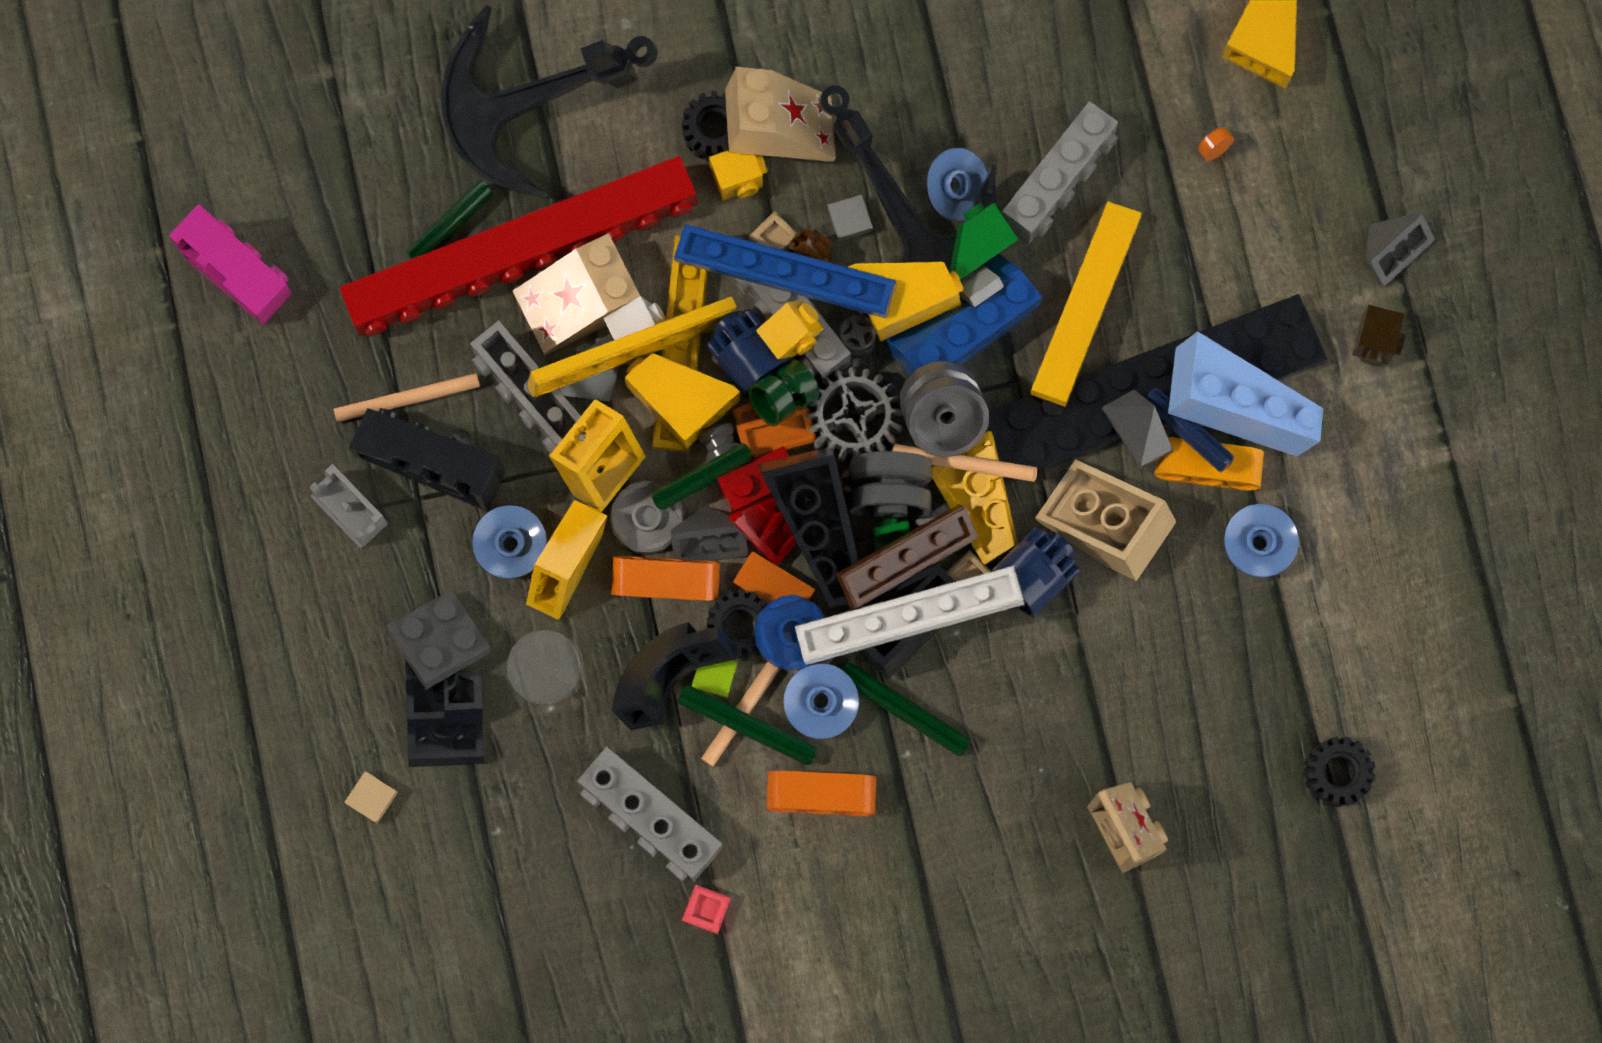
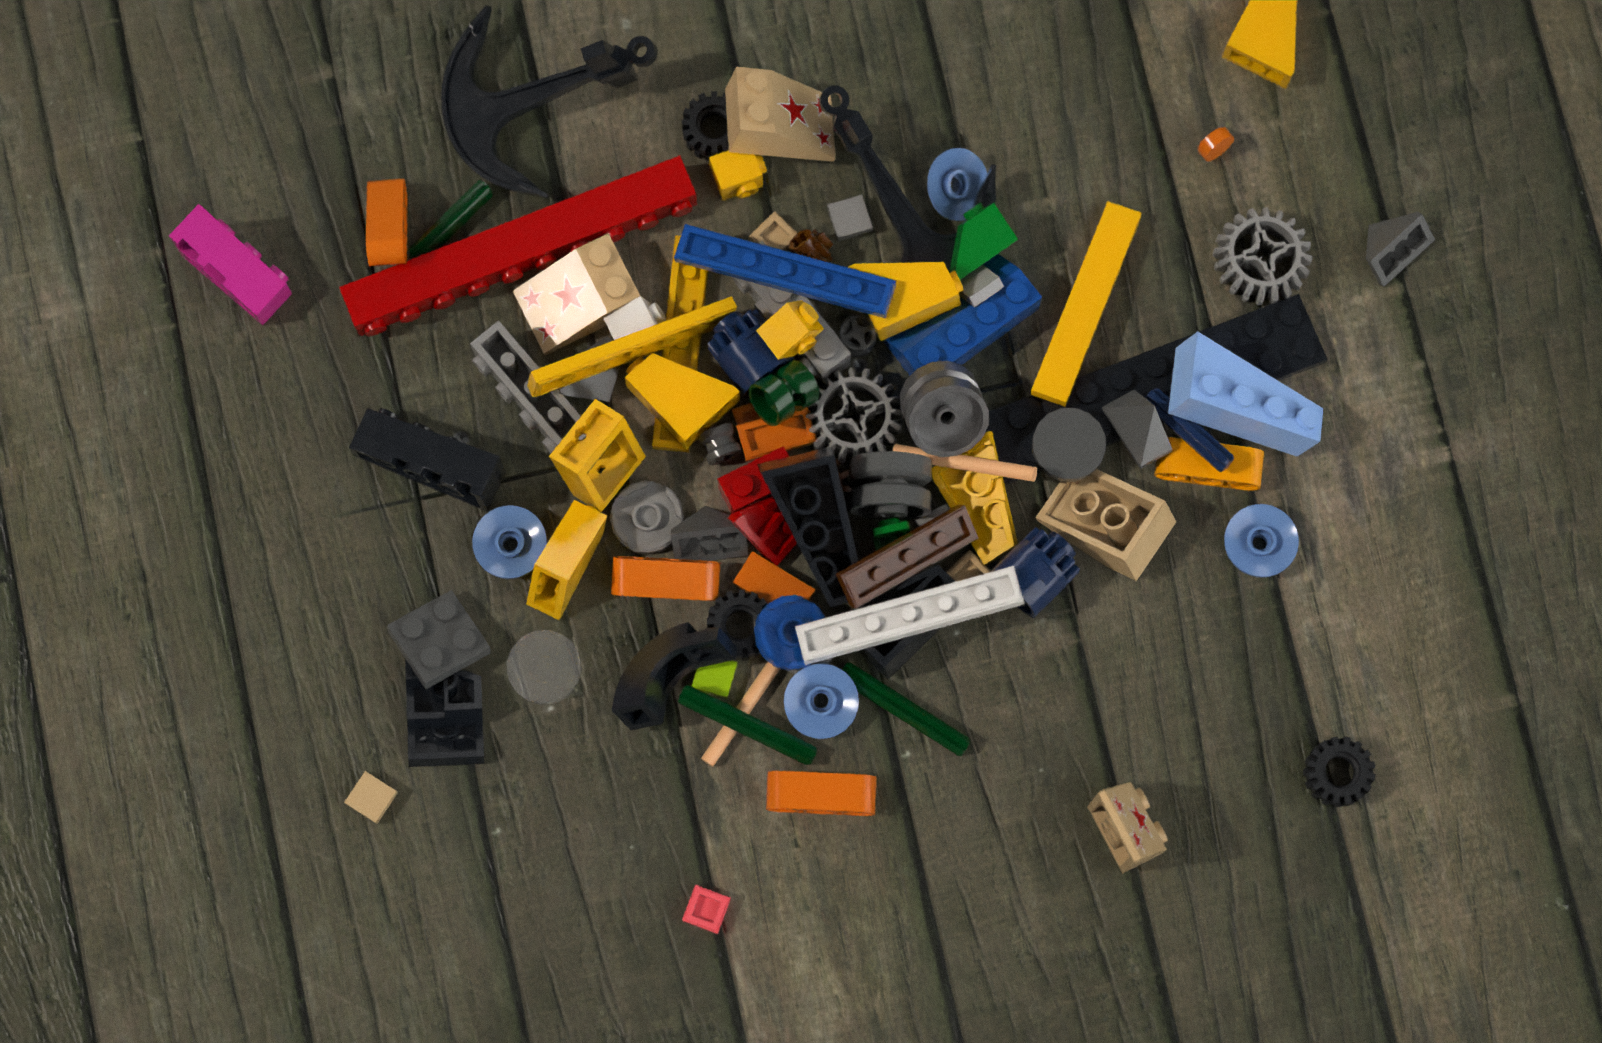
(347, 507): light grey hinge -> none
(386, 222): none -> orange beam
(408, 397): light nougat bar -> none
(649, 814): light grey brick -> none
(702, 476): dark green axle -> none
(1059, 172): light grey brick -> none
(1069, 444): none -> dark grey tile
(1289, 247): none -> light grey gear
(1379, 336): dark brown brick -> none

